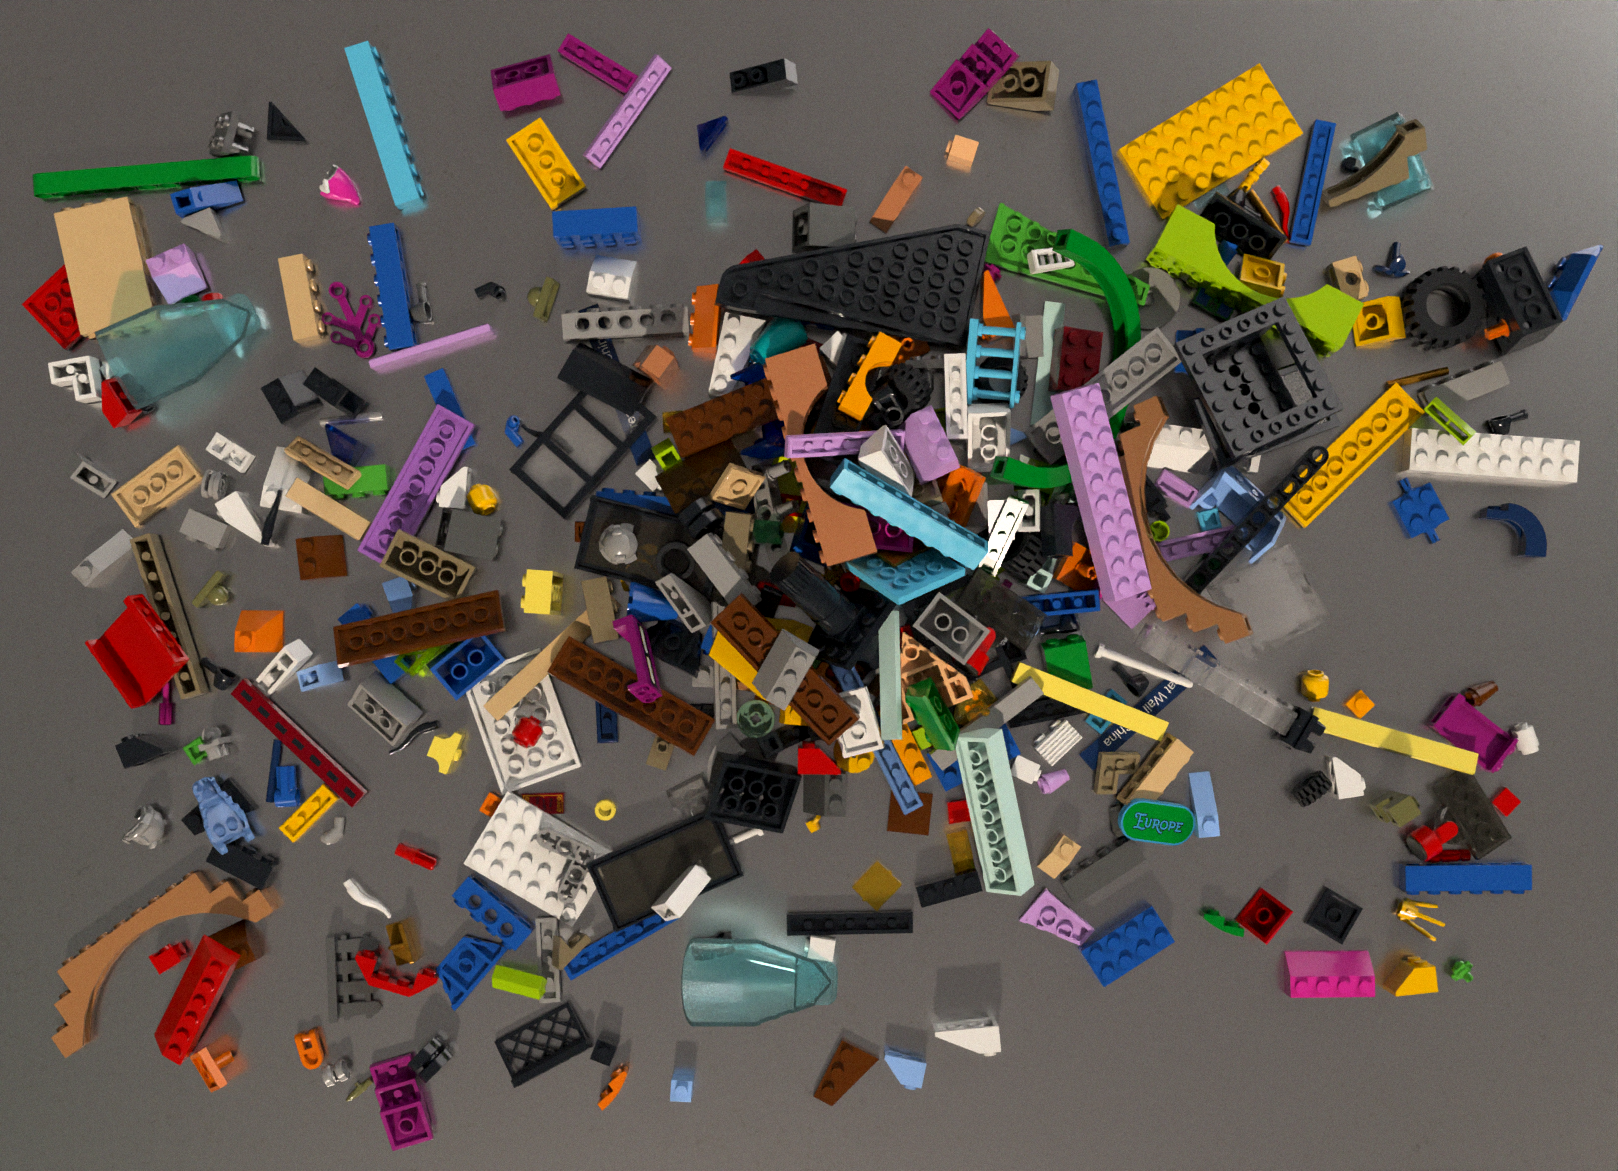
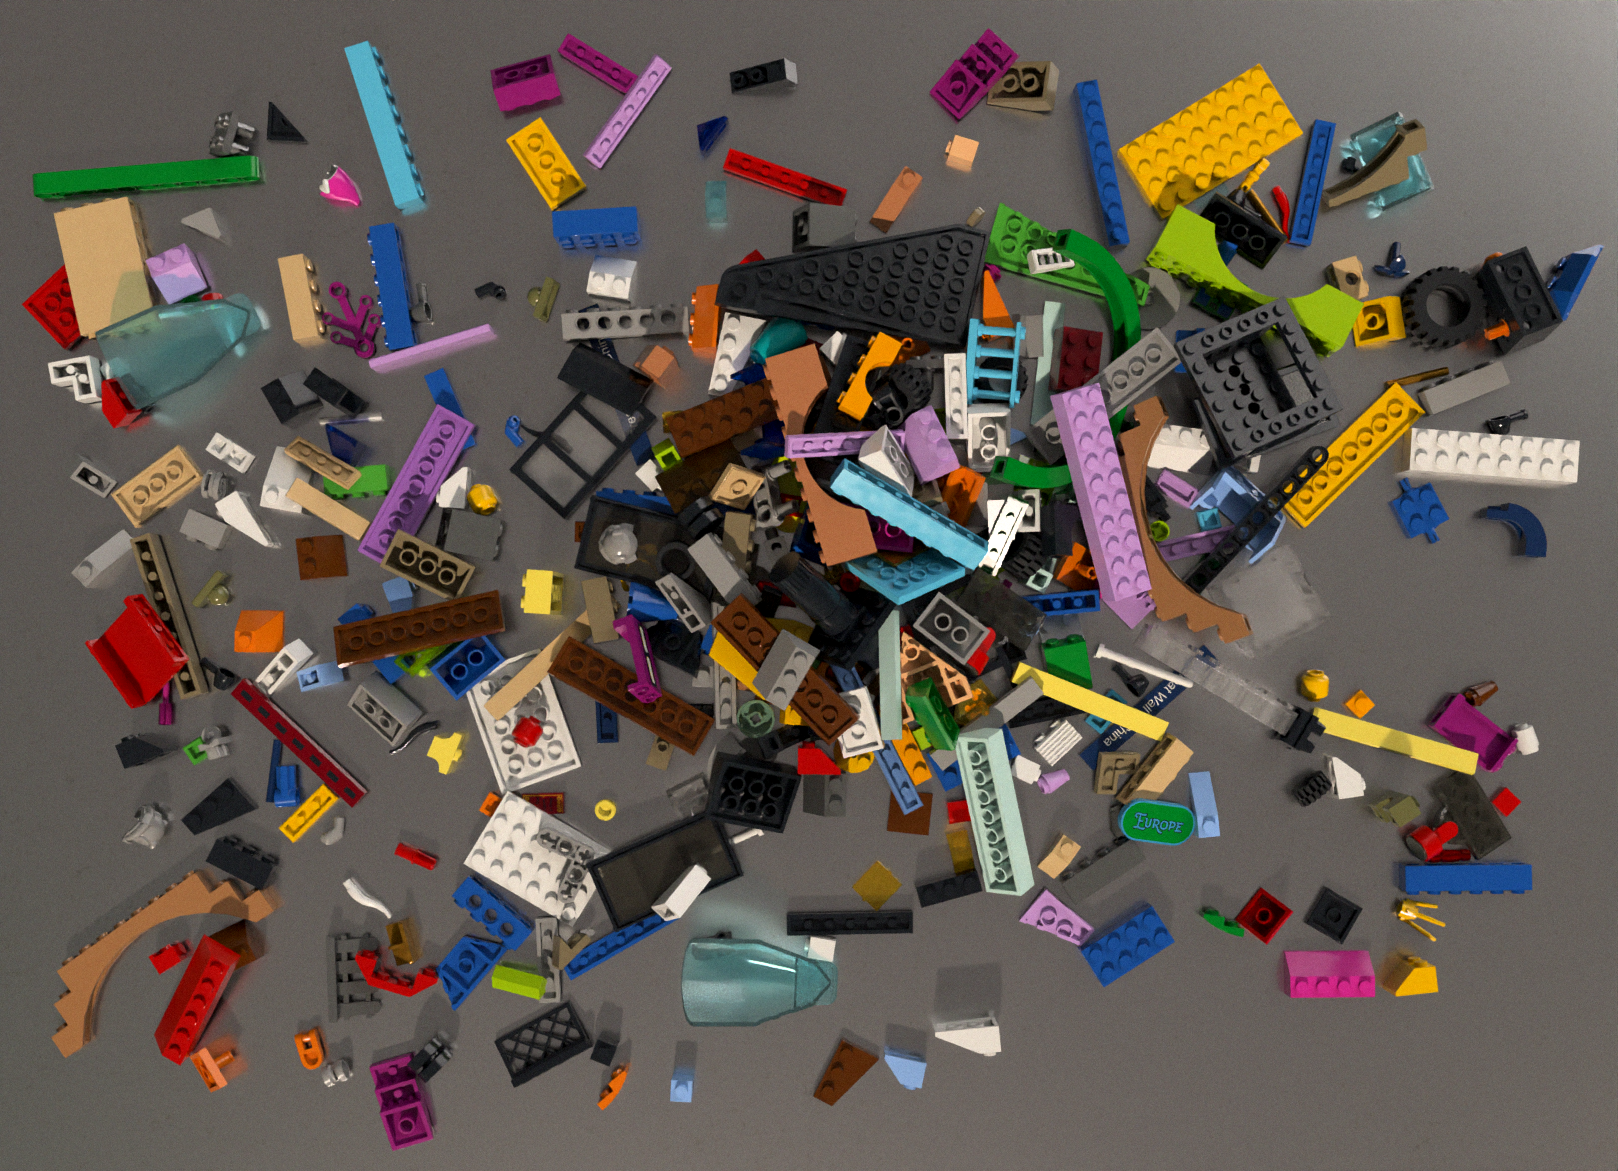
(202, 197): blue slope -> none
(221, 816): medium blue animal -> none
(269, 523): black animal -> none
(360, 1088): olive helmet -> none
(768, 531): clear green piece -> none
(814, 824): yellow hand -> none
(1067, 624): black bar -> none
(1263, 275): yellow plate -> none
(1454, 418): lime piece -> none
(1462, 970): bright green plant -> none

